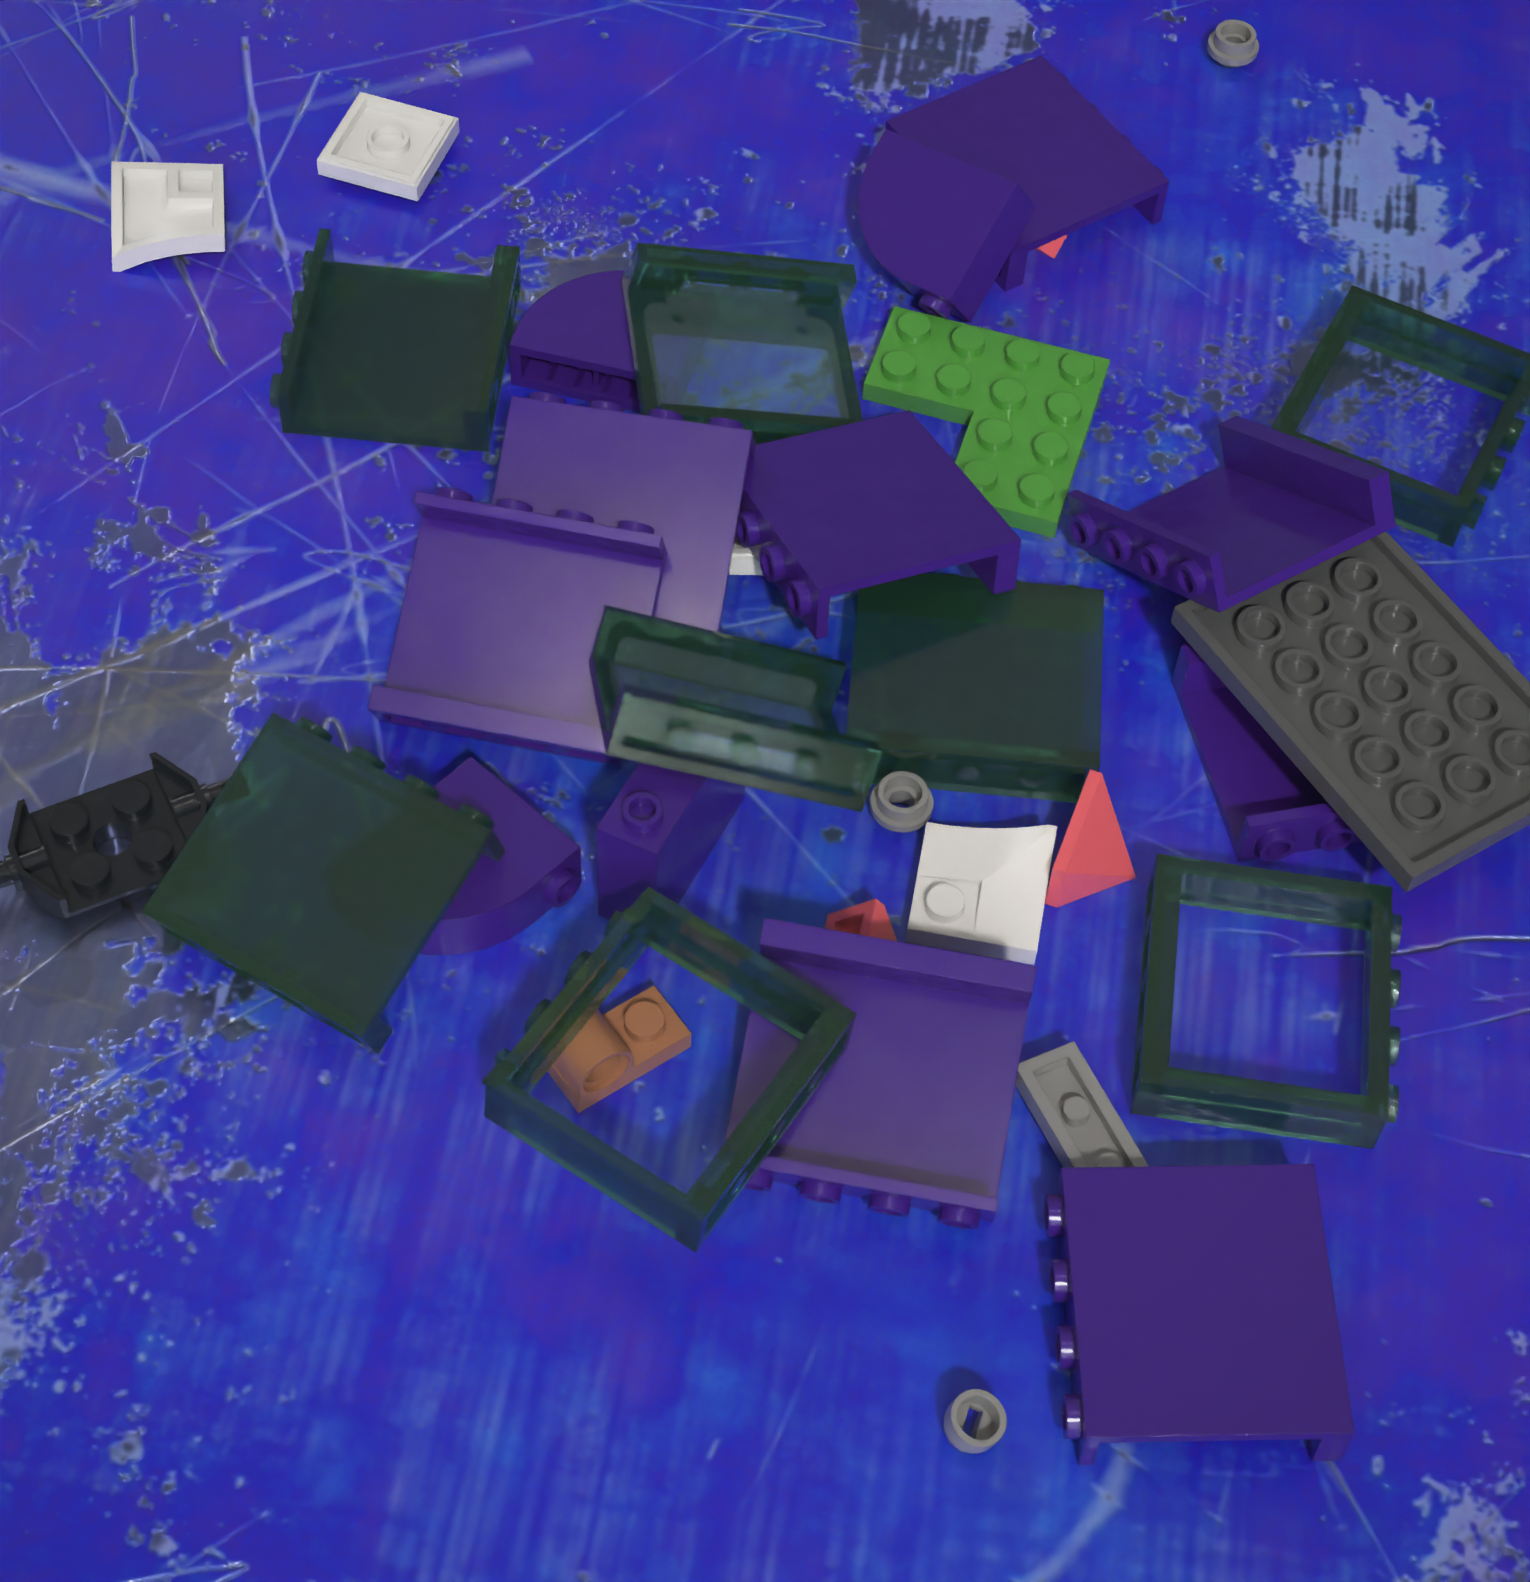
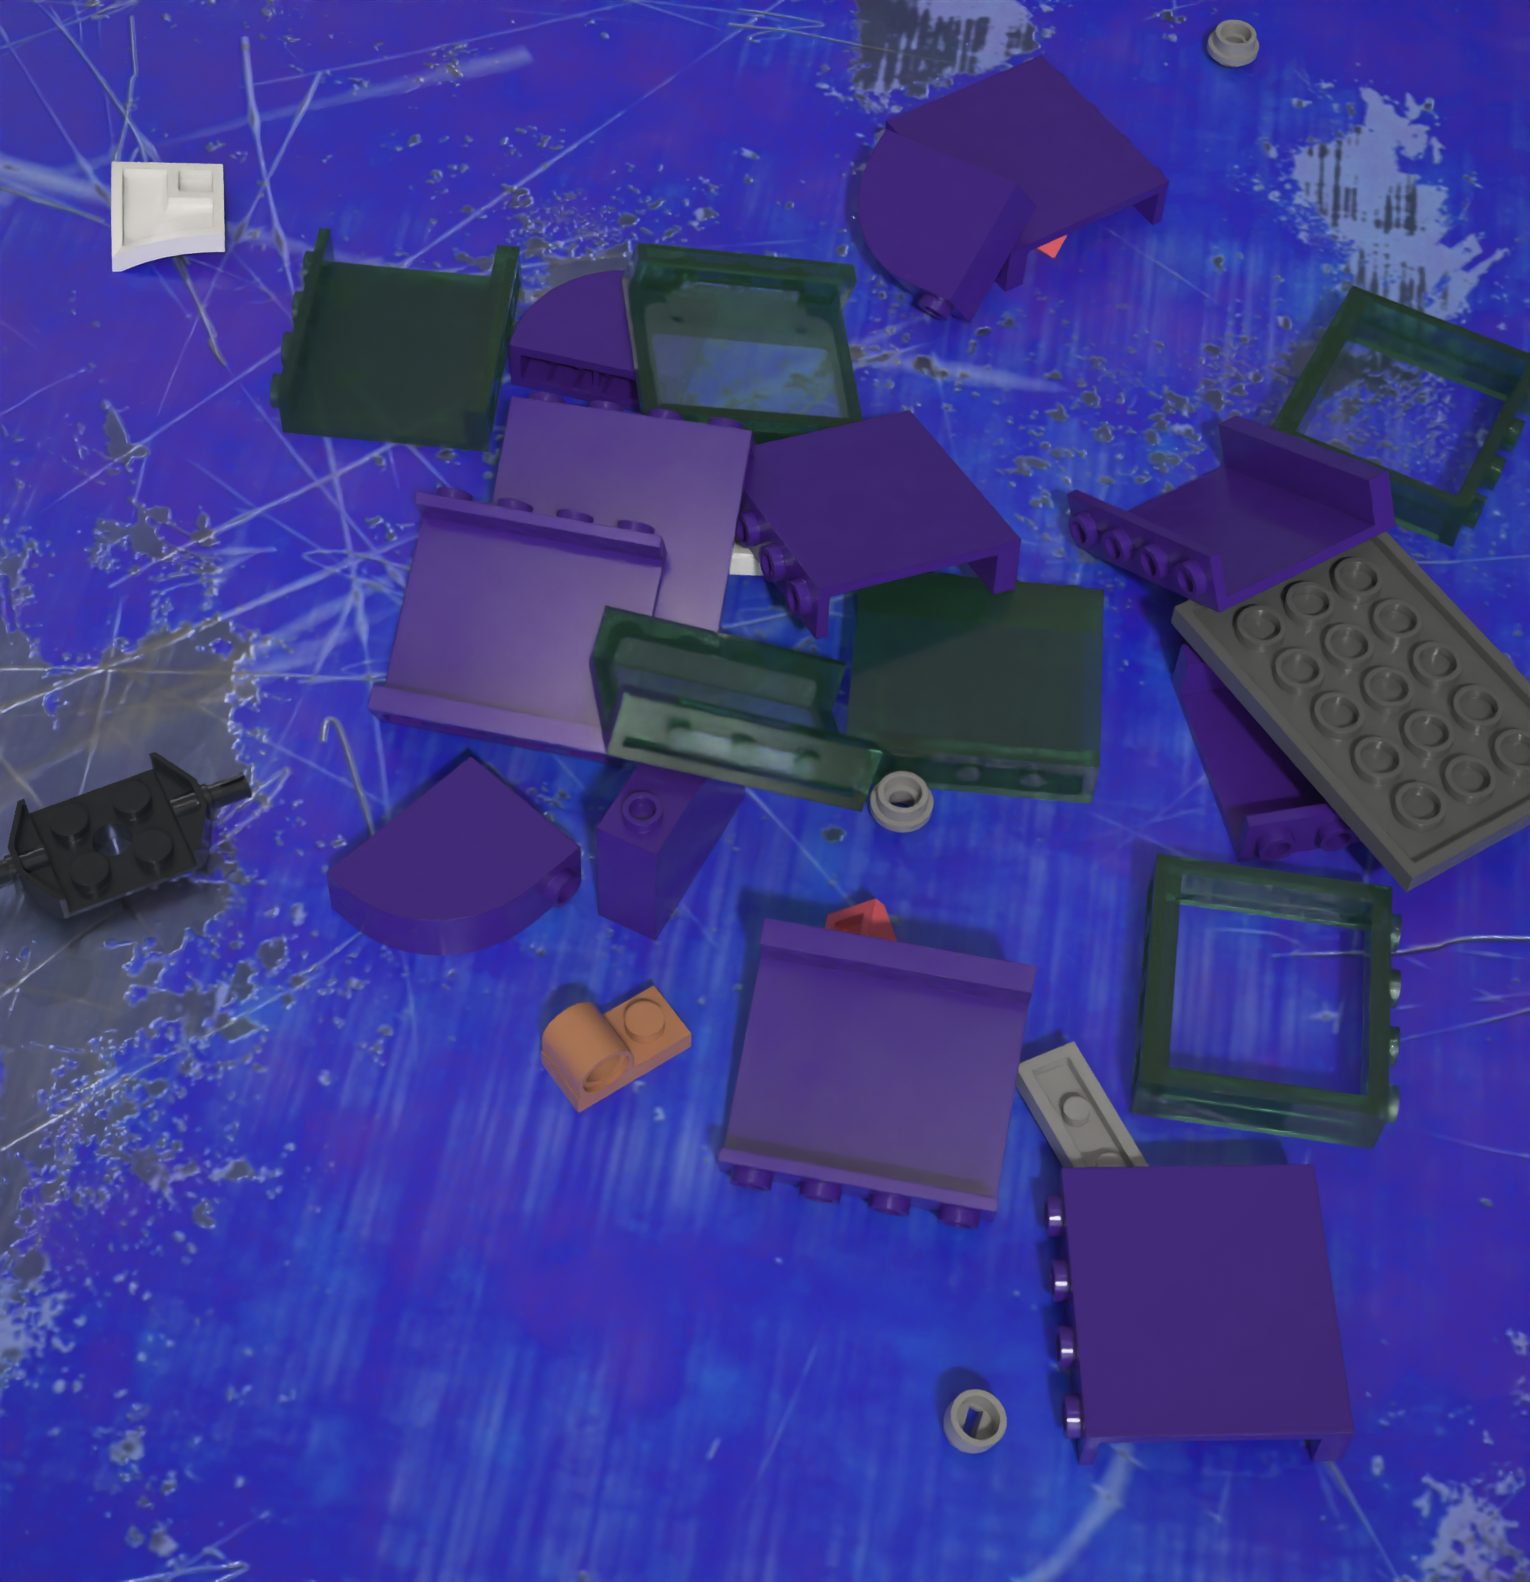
(320, 875): panel -> none
(388, 146): white plate -> none
(727, 965): window -> none
(982, 890): white plate -> none
(1018, 396): bright green plate -> none
(1092, 848): coral slope -> none

